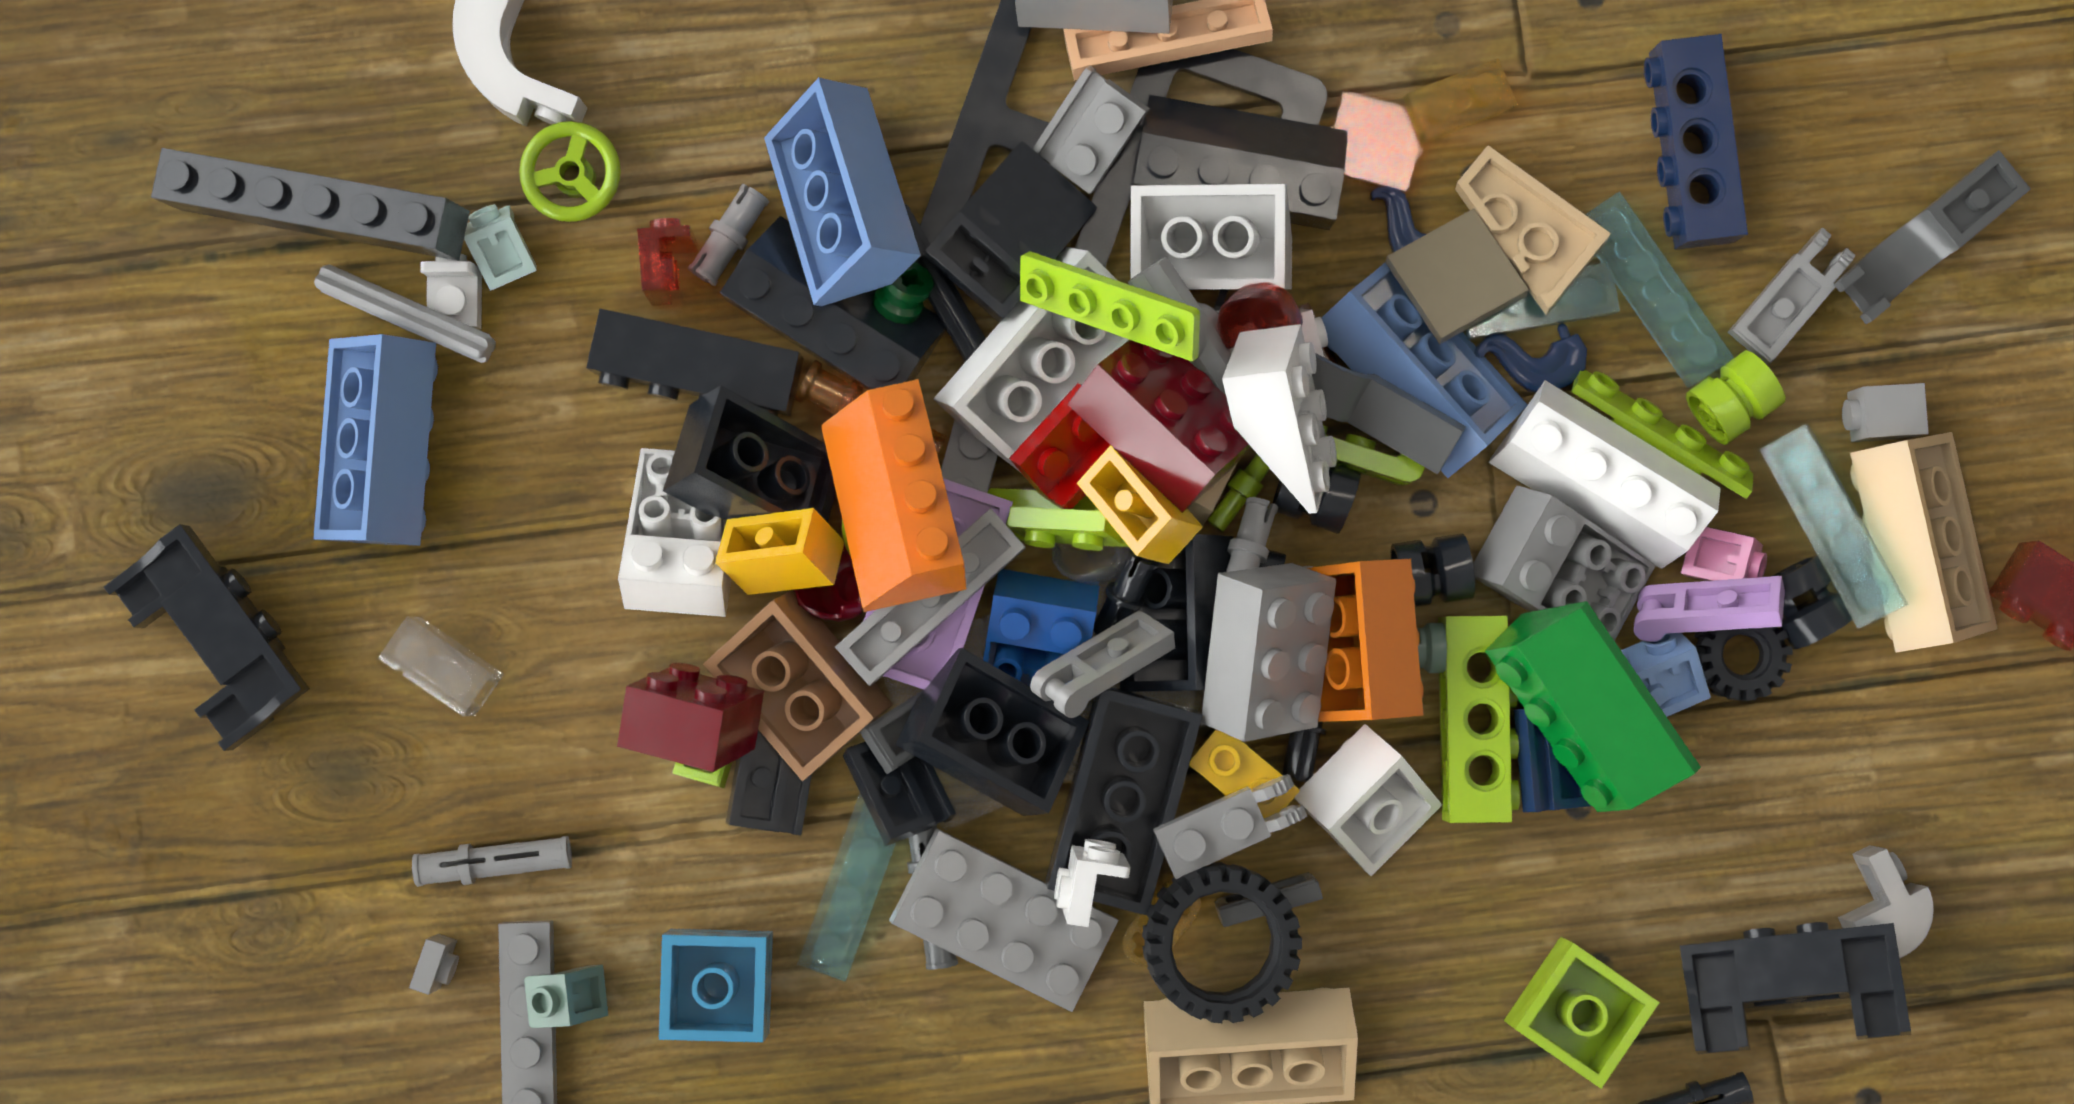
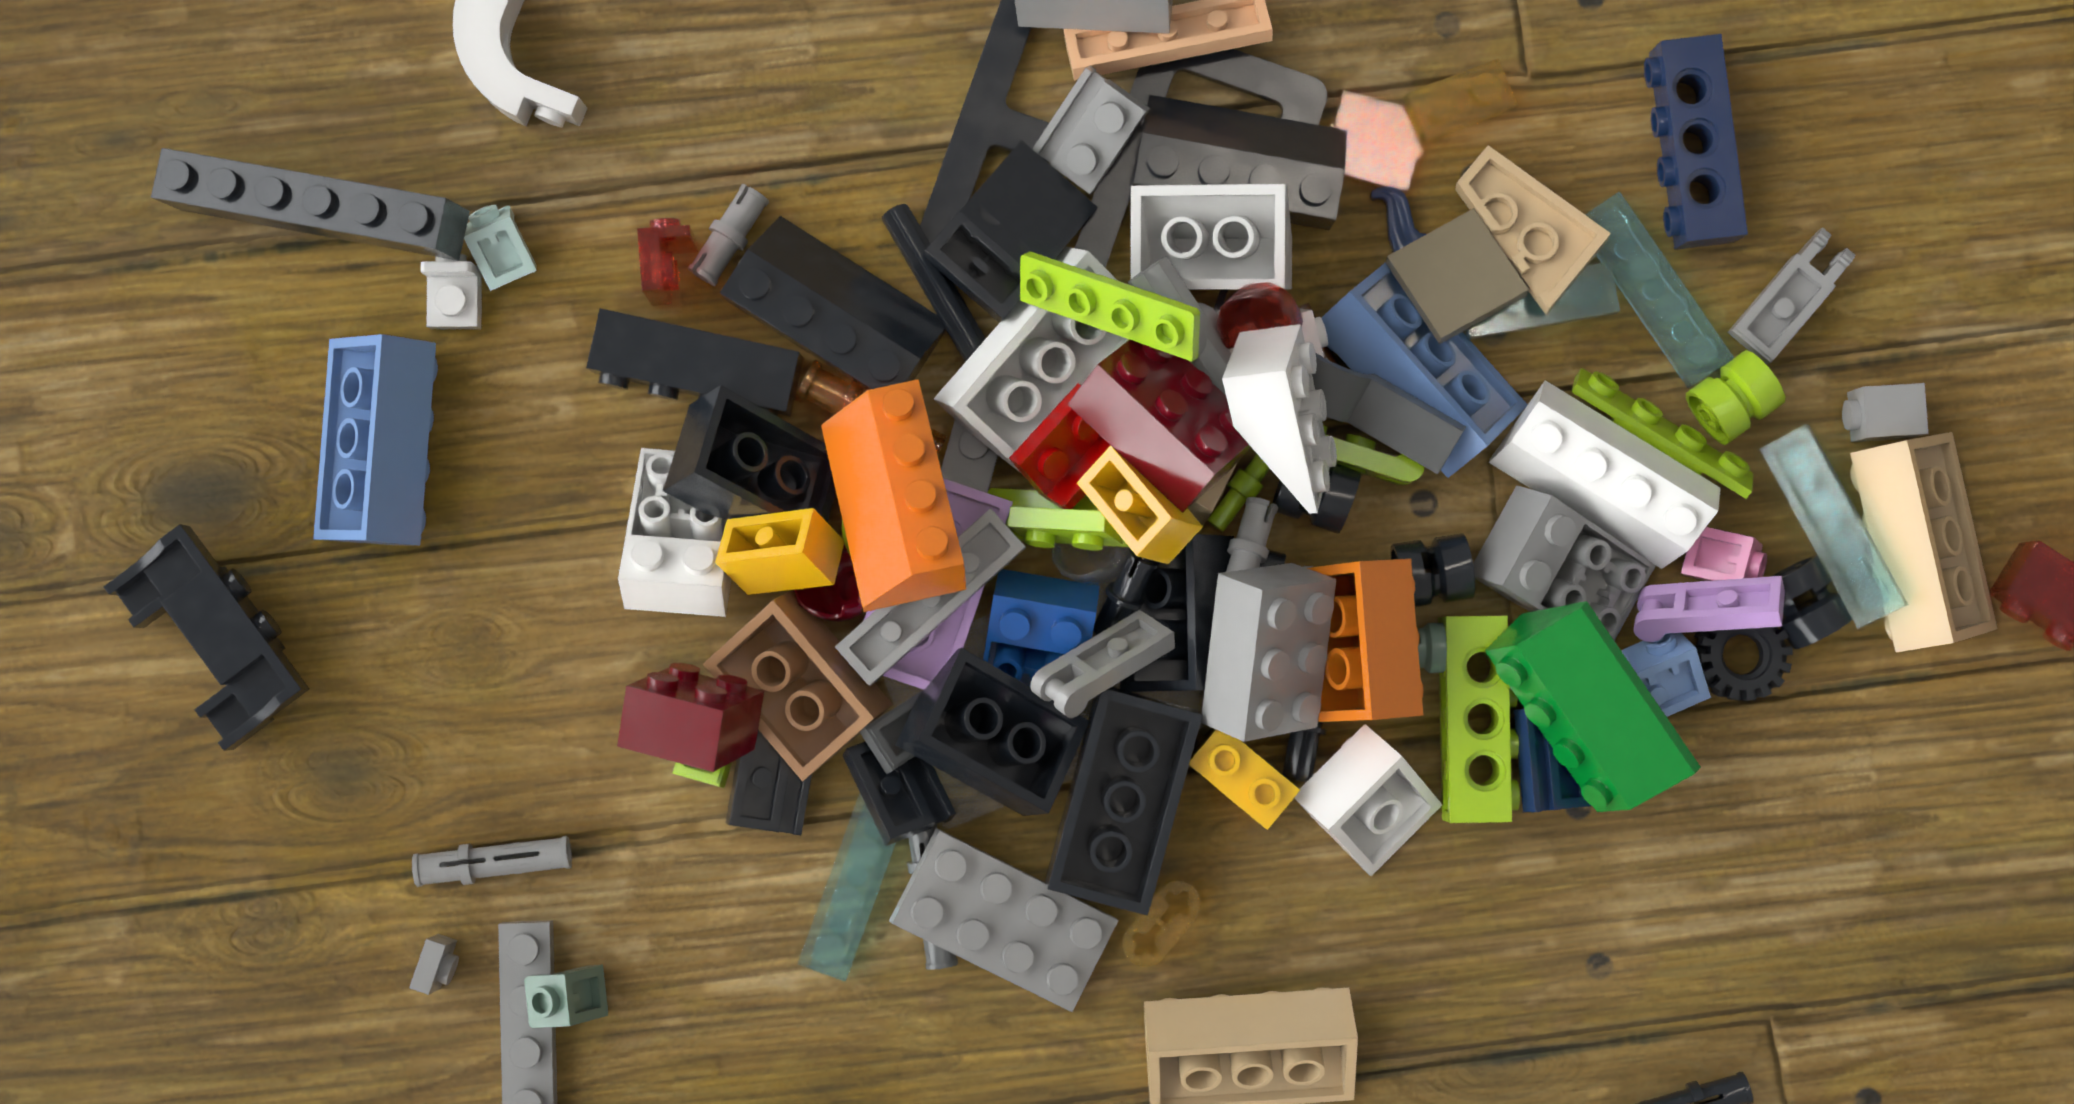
(405, 313): light grey axle -> none
(441, 666): clear brick -> none
(581, 186): lime piece -> none
(715, 985): dark azure brick -> none
(840, 193): medium blue slope -> none
(905, 296): dark green wheel -> none
(1077, 884): white bracket -> none
(1224, 827): light grey hinge -> none
(1276, 969): black tyre -> none
(1297, 889): dark grey tile -> none
(1557, 366): dark blue piece -> none
(1581, 1011): lime brick -> none
(1794, 969): black bracket -> none
(1904, 905): light grey brick -> none
(1932, 235): dark grey piece -> none

